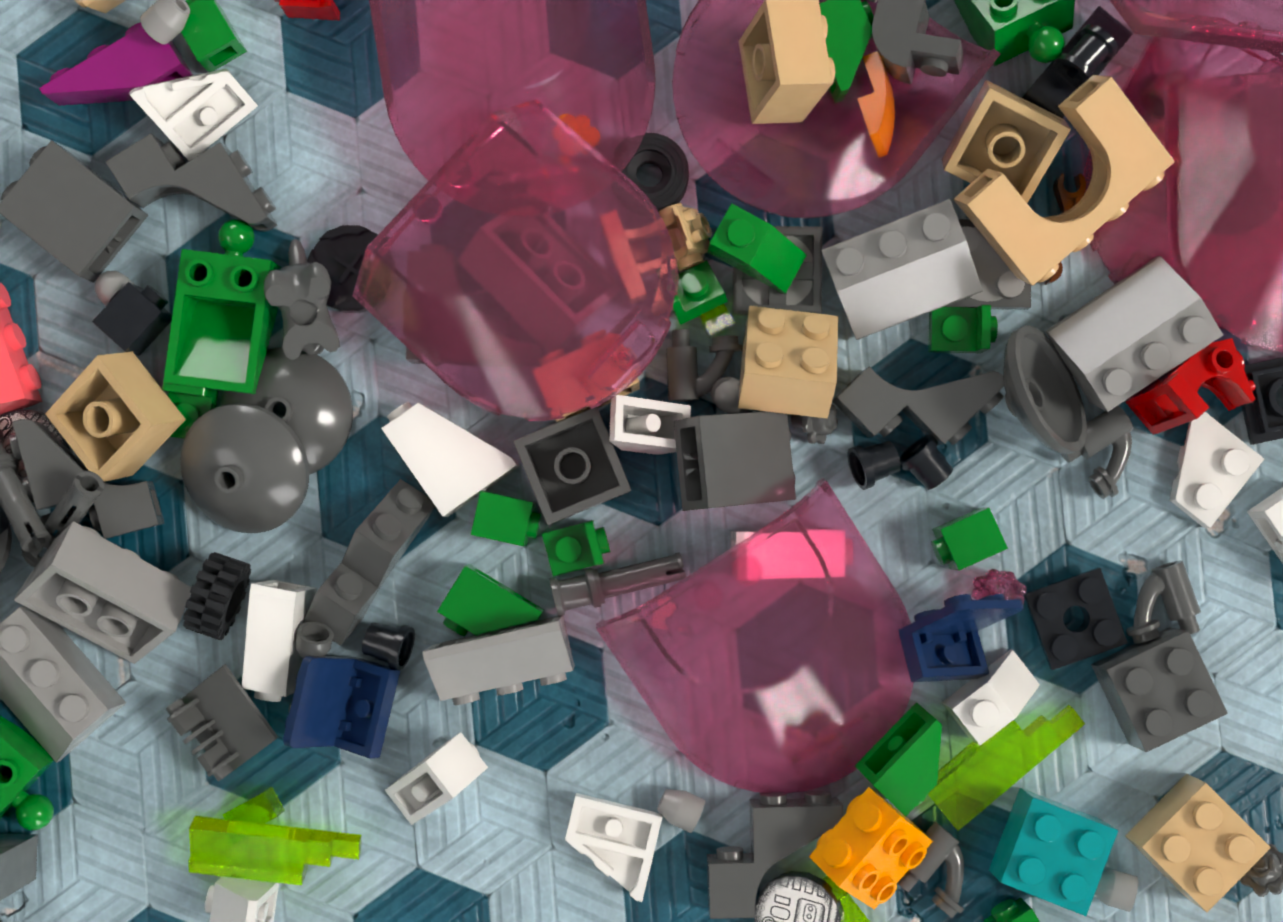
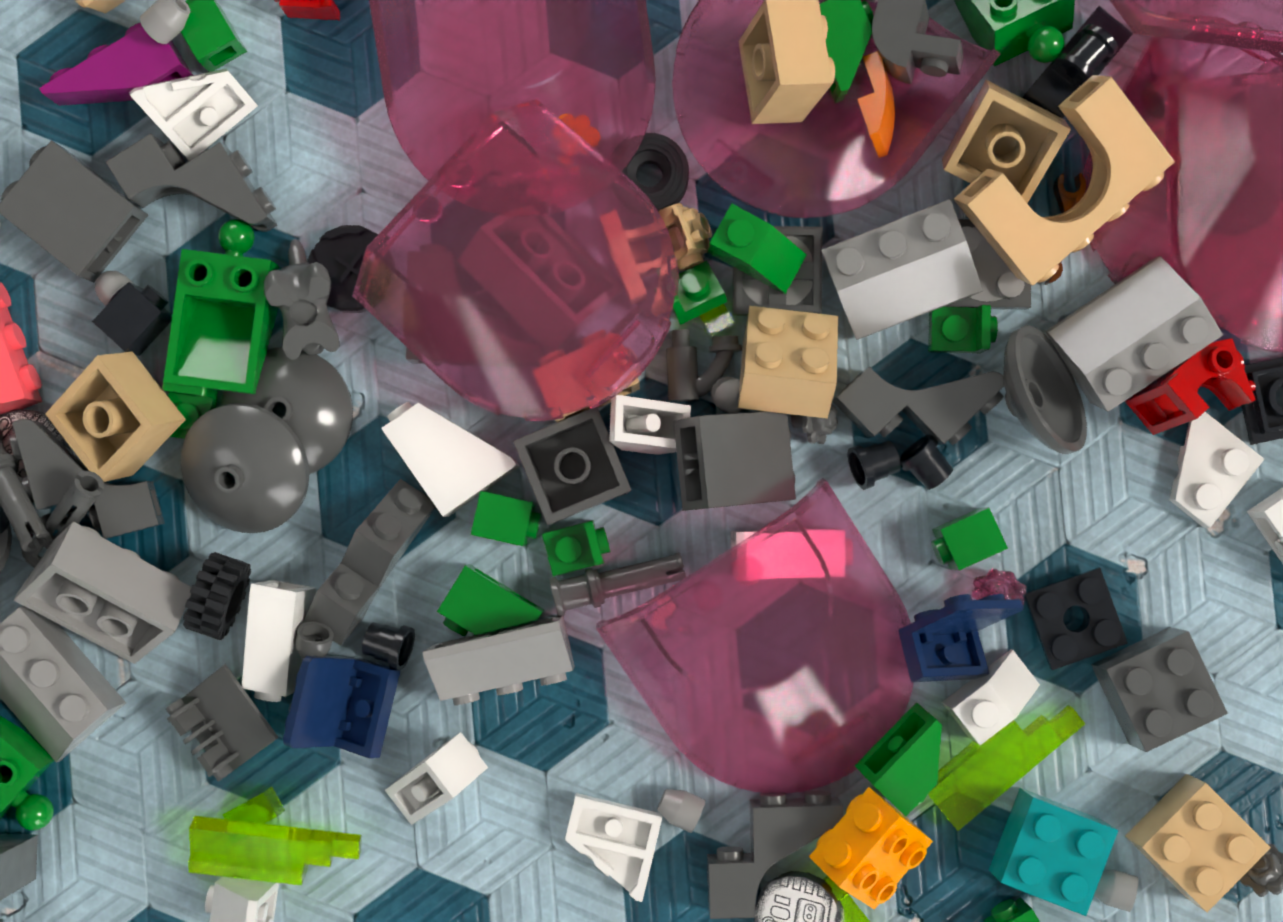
(946, 849): dark grey plant -> none
(1107, 429): dark grey plant -> none
(1178, 598): dark grey plant -> none

